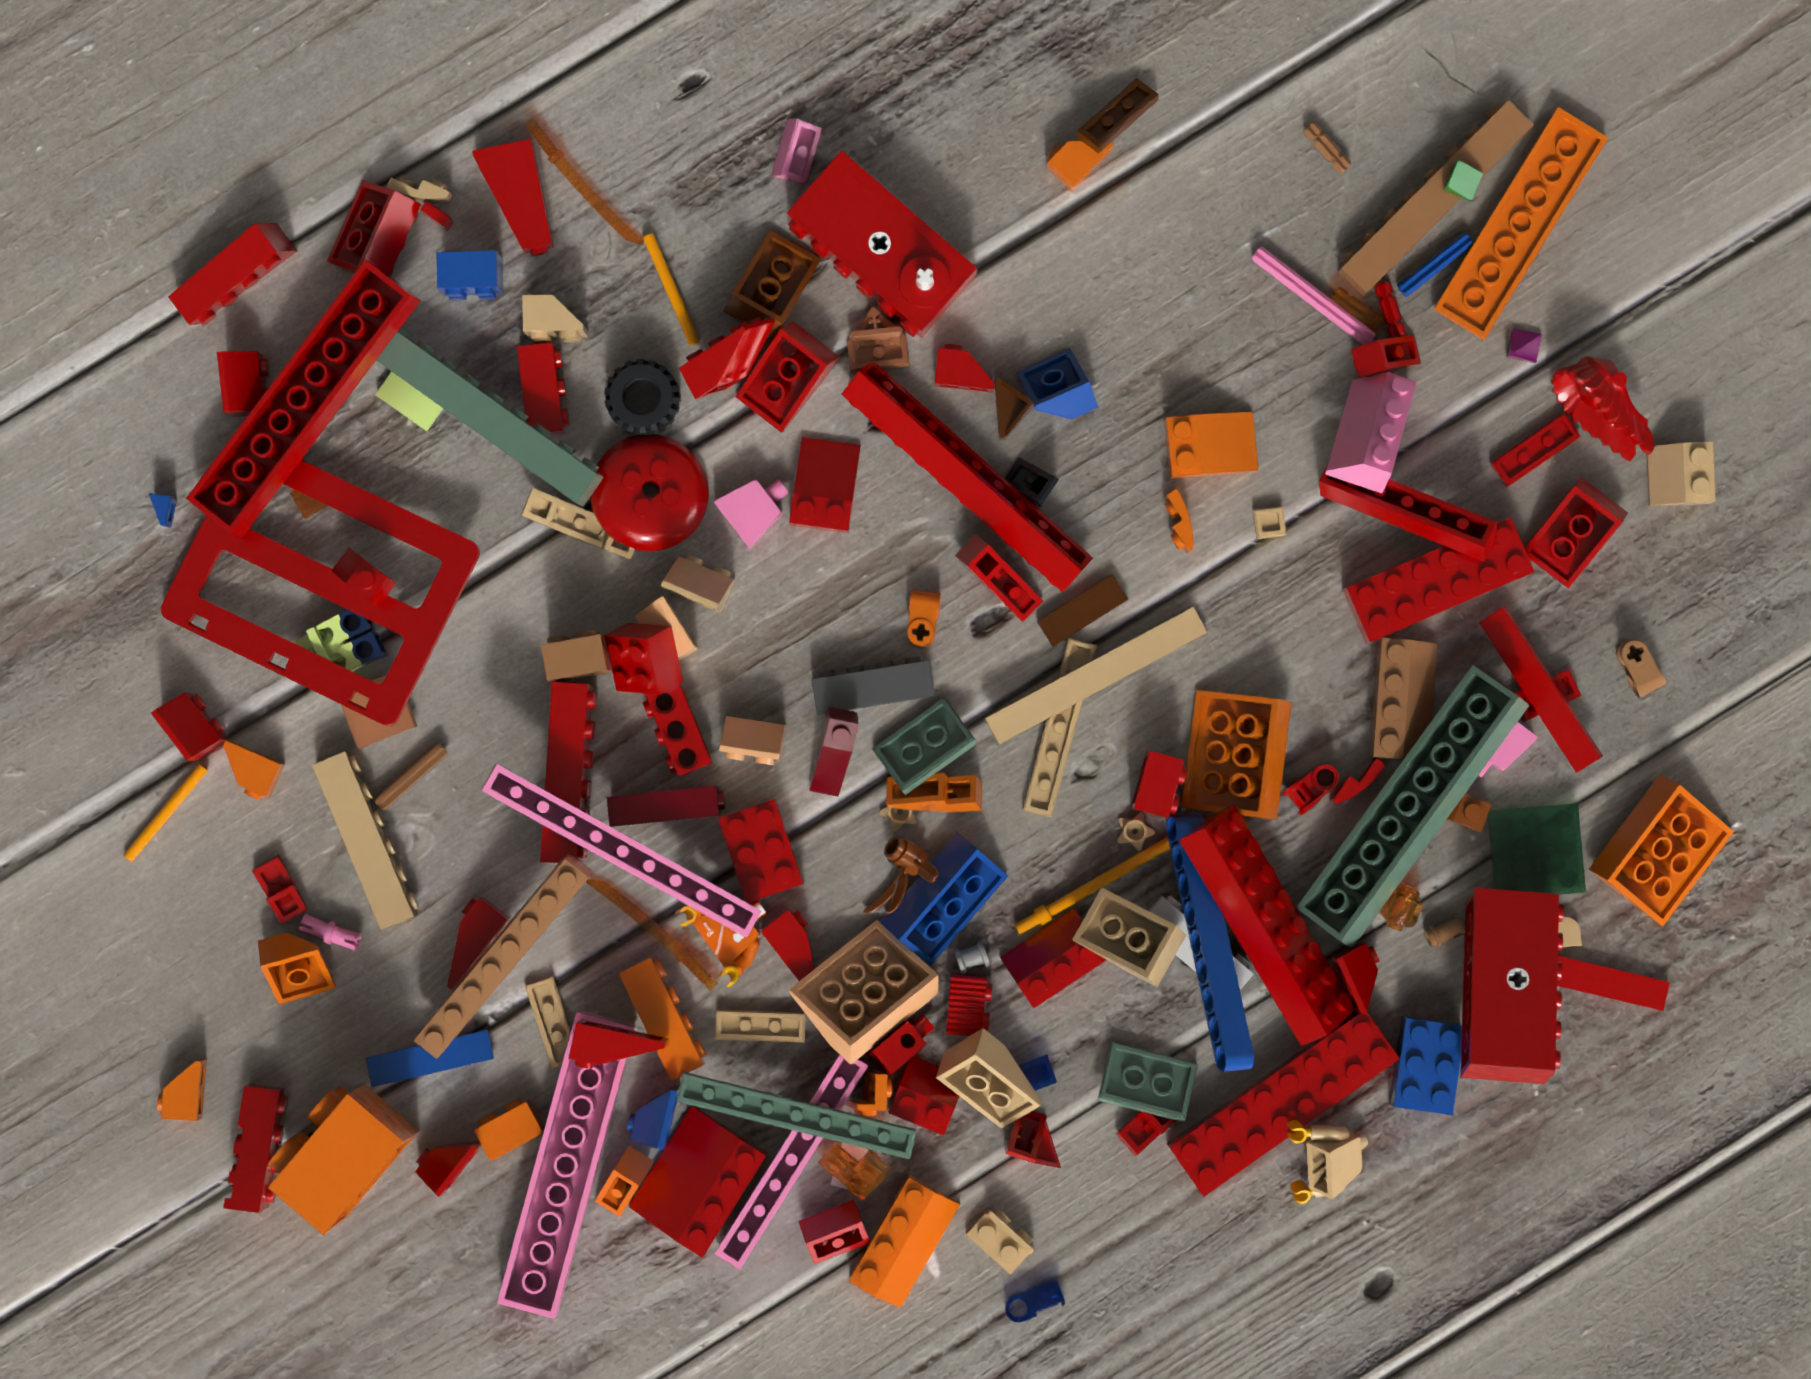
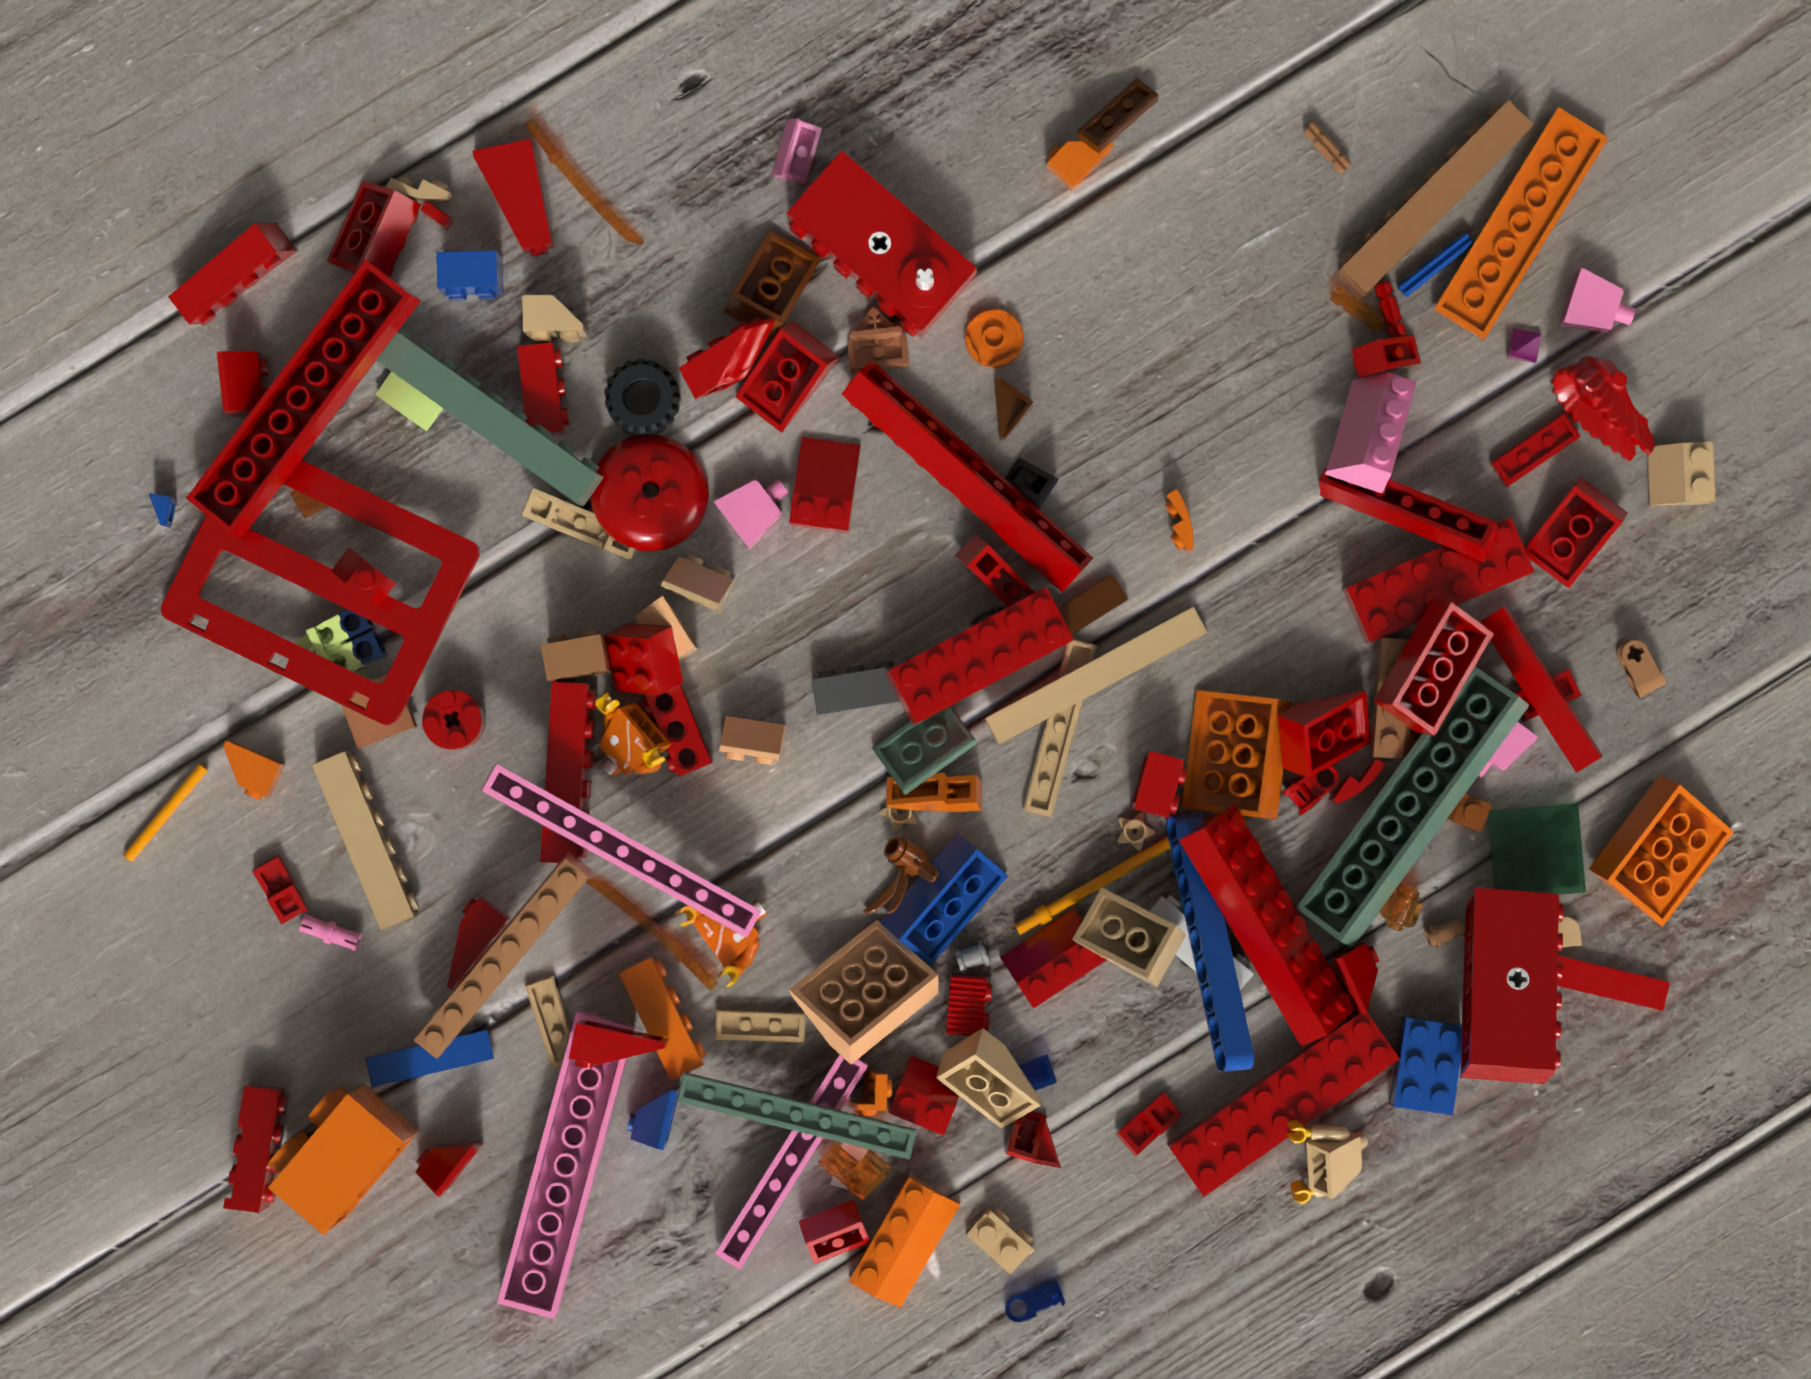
(185, 1094): orange slope -> none
(190, 726): red slope -> none
(293, 967): orange slope -> none
(410, 776): medium nougat axle -> none
(436, 722): none -> red brick
(508, 1130): orange brick -> none
(624, 1181): orange slope -> none
(630, 739): none -> orange torso
(665, 806): dark red slope -> none
(671, 289): light orange bar -> none
(697, 1181): red slope -> none
(761, 851): red brick -> none
(791, 942): red slope -> none
(834, 751): dark red slope -> none
(890, 1054): red torso -> none
(924, 612): orange piece -> none
(960, 370): red slope -> none
(979, 656): none -> red brick
(1001, 342): none -> orange tile
(1059, 386): blue slope -> none
(1147, 1081): sand green tile -> none
(1210, 444): orange slope -> none
(1269, 522): tan tile -> none
(1313, 296): bright pink axle -> none
(1323, 732): none -> red slope
(1433, 667): none -> red brick
(1463, 180): slope -> none
(1594, 304): none -> bright pink torso

